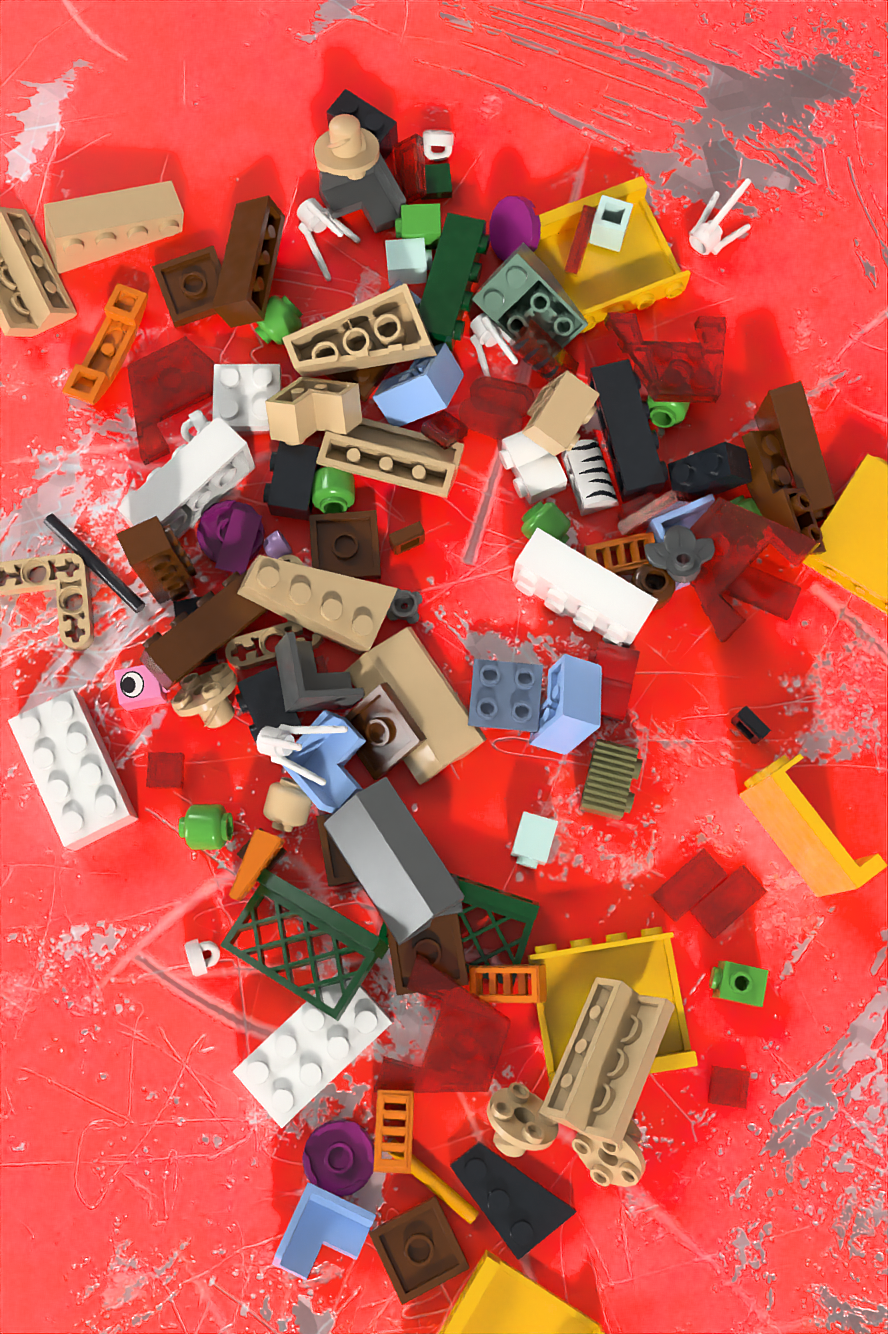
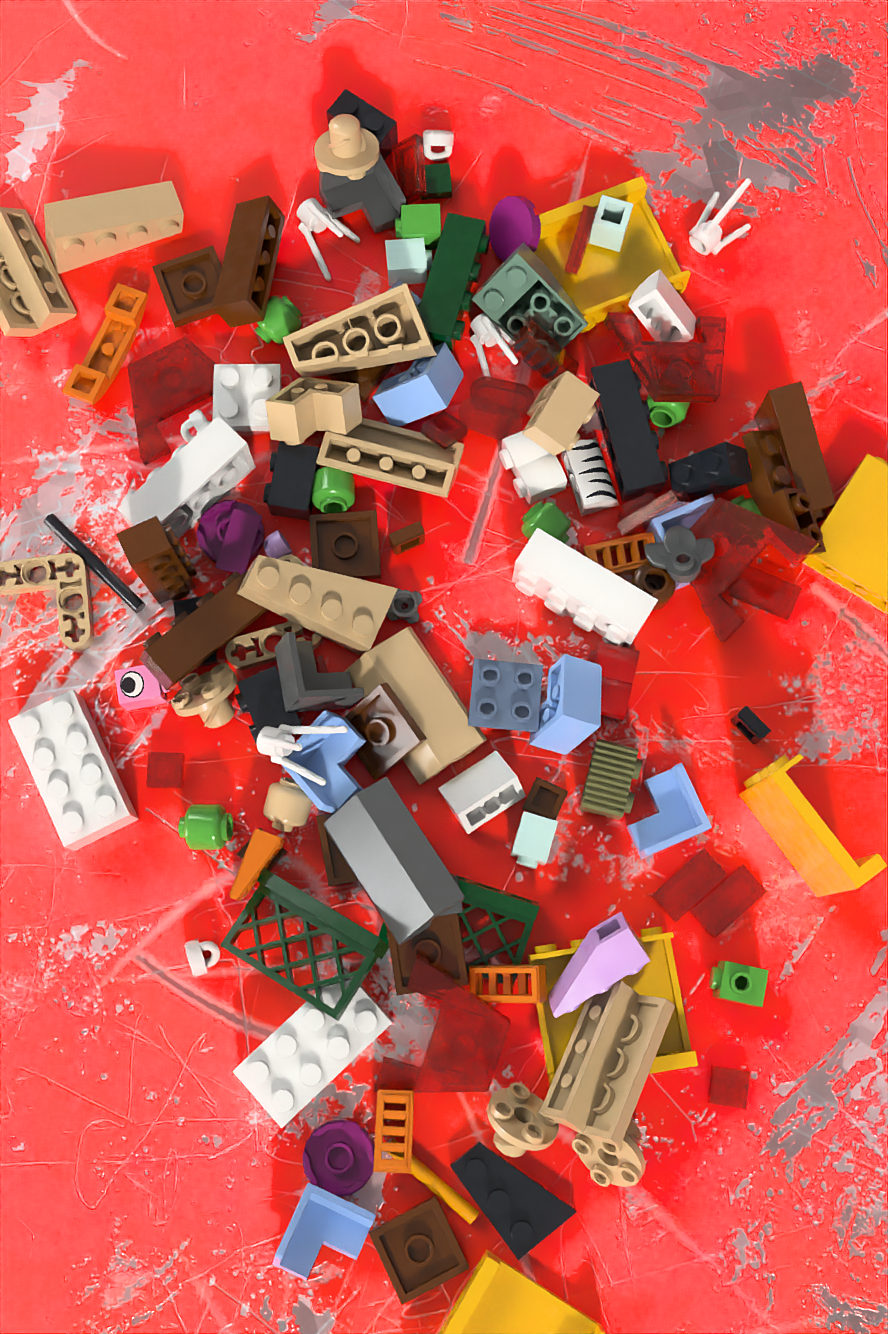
(482, 791): none -> white brick
(544, 799): none -> reddish brown tile
(602, 959): none -> lavender slope
(662, 310): none -> brick
(678, 815): none -> light blue panel

